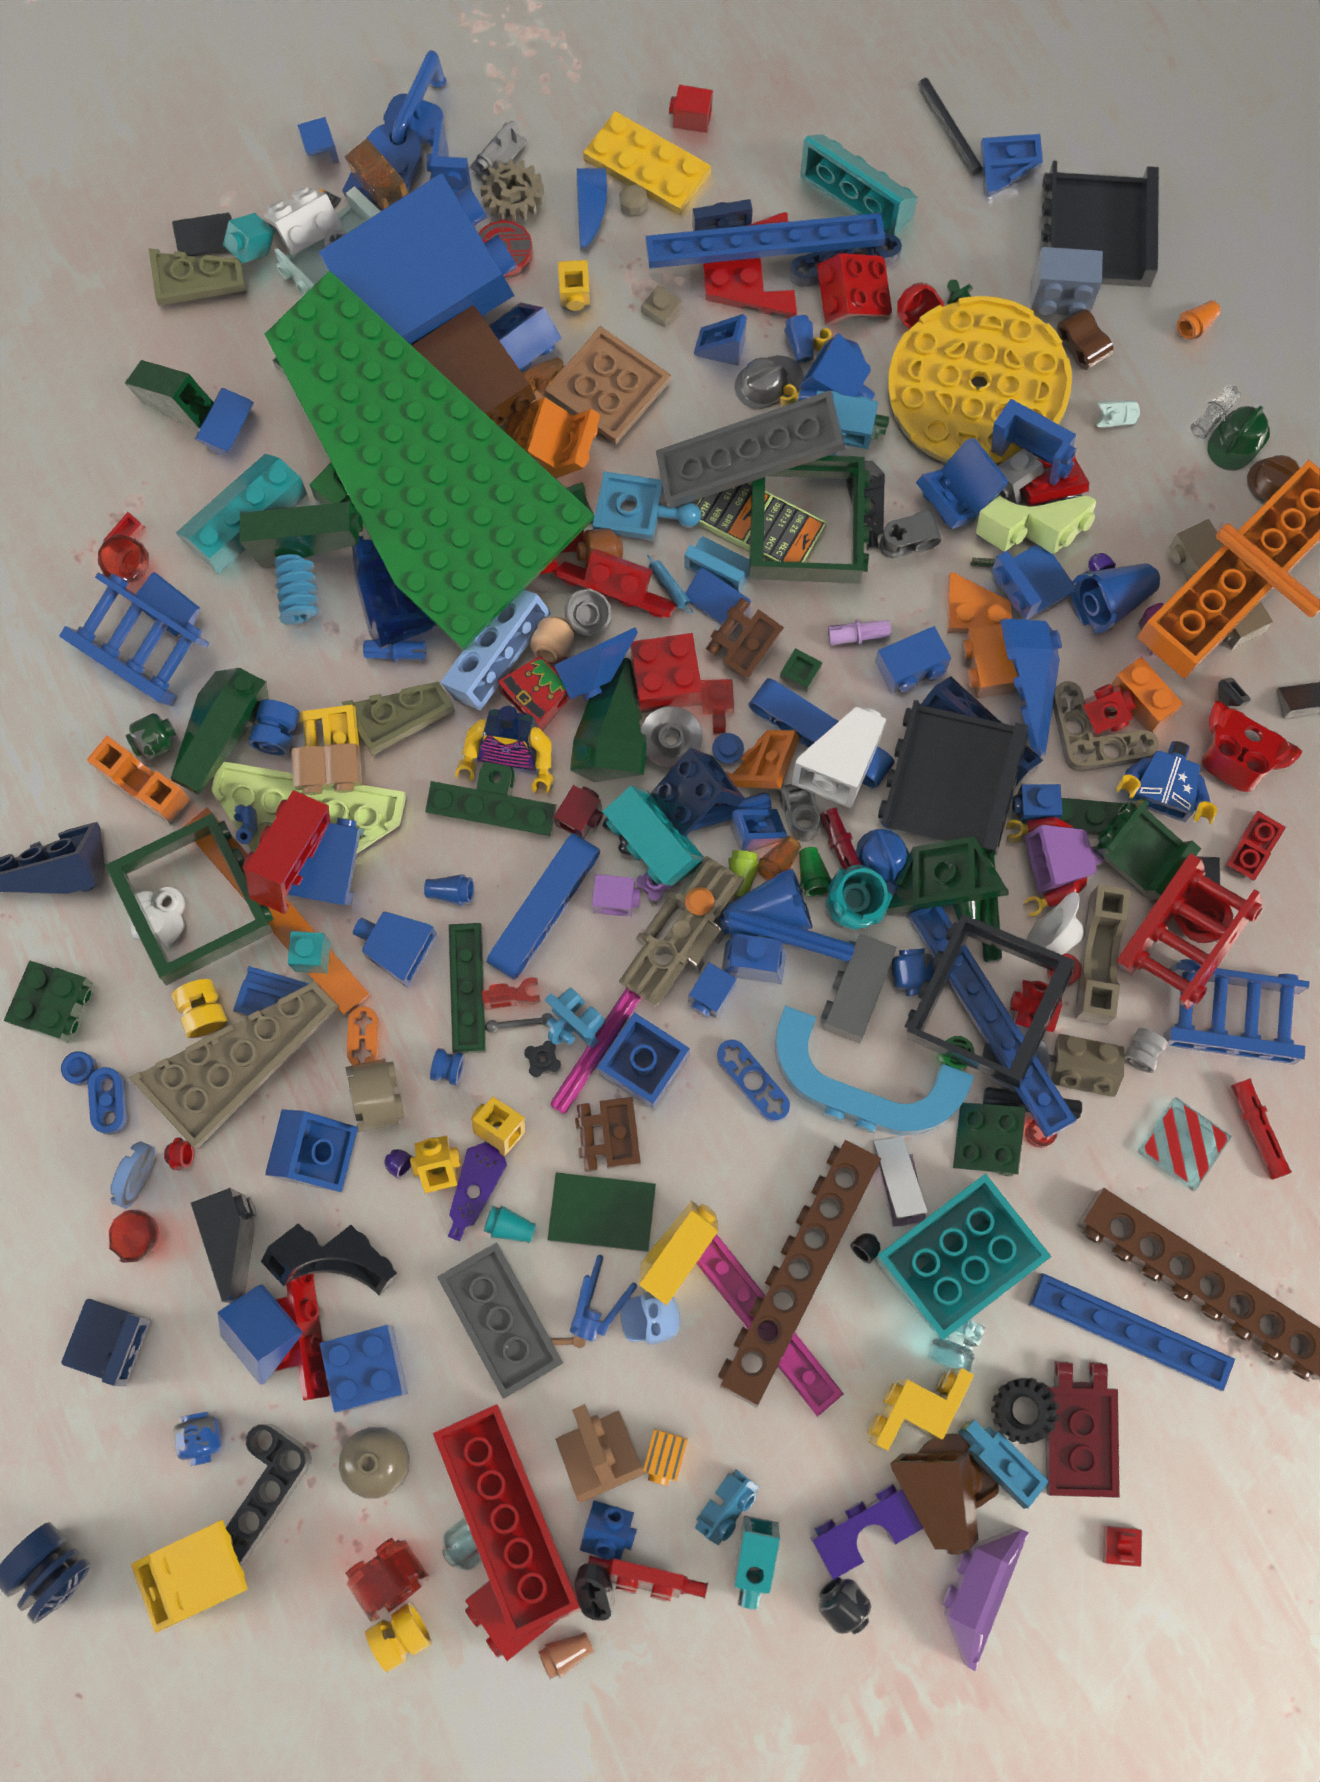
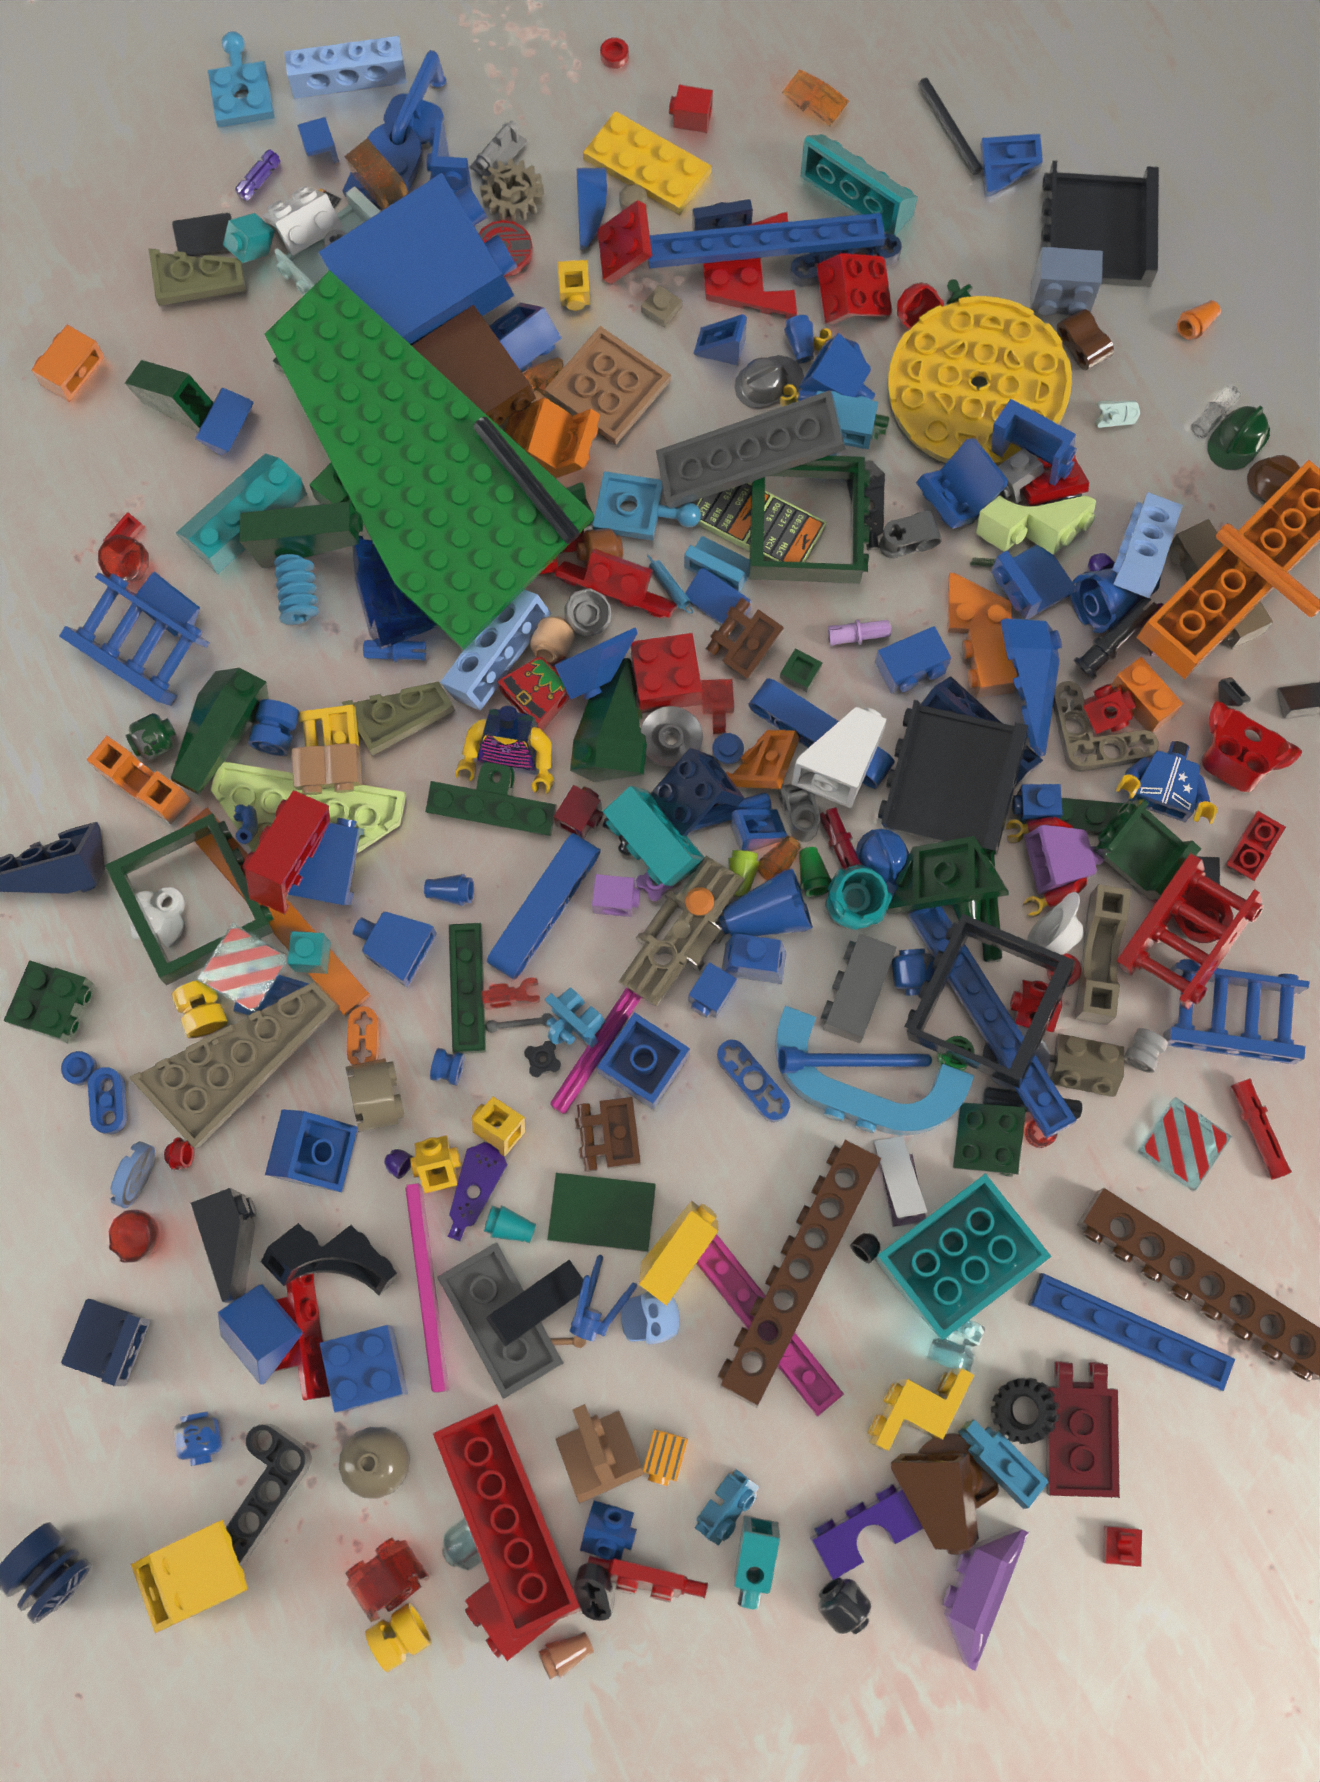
(67, 363): none -> orange brick
(237, 77): none -> dark azure plate
(243, 967): none -> tile
(257, 175): none -> dark purple axle
(345, 67): none -> light blue brick
(427, 1288): none -> dark pink tile
(526, 480): none -> black axle
(536, 1303): none -> black tile
(614, 53): none -> red tile
(624, 242): none -> red plate
(790, 934): blue axle -> none
(792, 1060): none -> blue piece
(815, 94): none -> clear orange slope
(1105, 648): none -> black pin
(1146, 544): none -> light blue brick

